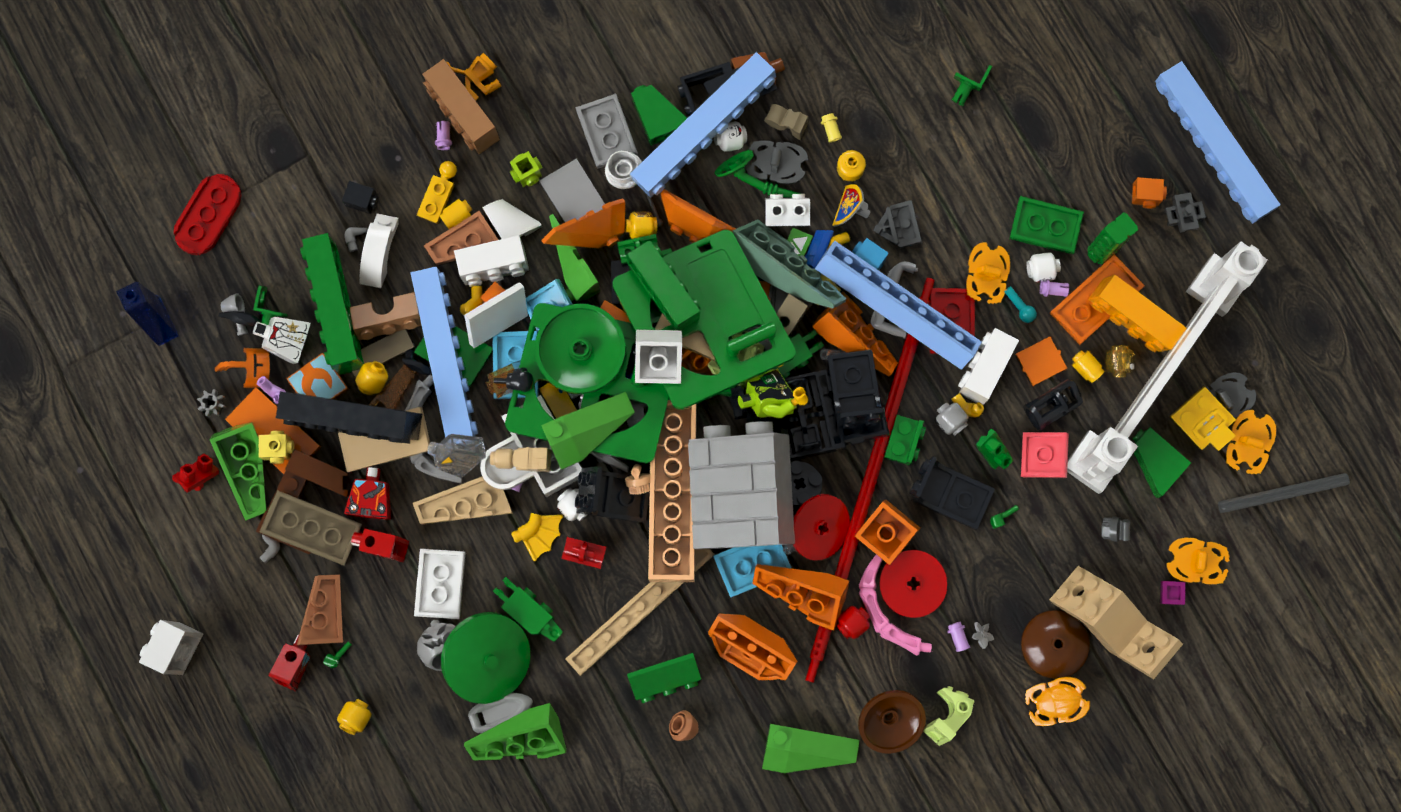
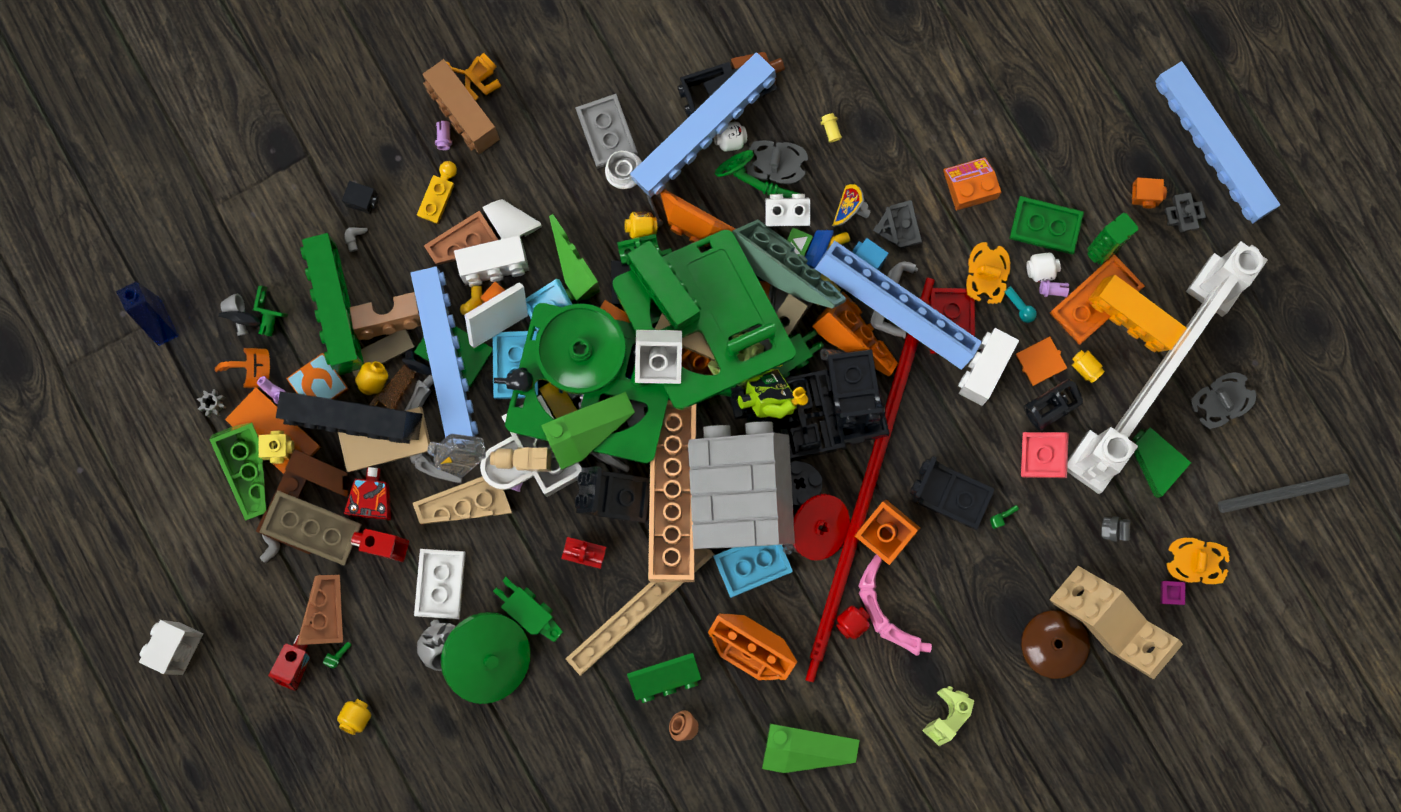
(194, 475): red hips -> none
(207, 214): red tile -> none
(283, 337): white torso -> none
(376, 250): white arch -> none
(455, 213): yellow brick -> none
(498, 711): light grey piece -> none
(499, 389): clear orange brick -> none
(526, 162): lime brick -> none
(528, 733): bright green wedge -> none
(538, 533): yellow arm -> none
(567, 505): white head -> none
(572, 191): light grey tile -> none
(592, 229): orange wedge -> none
(638, 482): light nougat piece -> none
(656, 113): green slope -> none
(782, 119): dark tan leg -> none
(811, 592): orange wedge -> none
(855, 169): yellow head -> none
(897, 730): reddish brown dish -> none
(904, 440): green bracket -> none
(926, 596): red piece -> none
(952, 418): light grey head -> none
(958, 636): lavender pin -> none
(967, 85): green bracket -> none
(971, 409): yellow arm -> none
(972, 183): none -> orange slope
(982, 635): light grey plant -> none
(994, 450): green hips -> none
(1058, 701): light orange shield -> none
(1119, 360): clear yellow head -> none
(1205, 420): yellow piece -> none
(1251, 441): light orange shield -> none

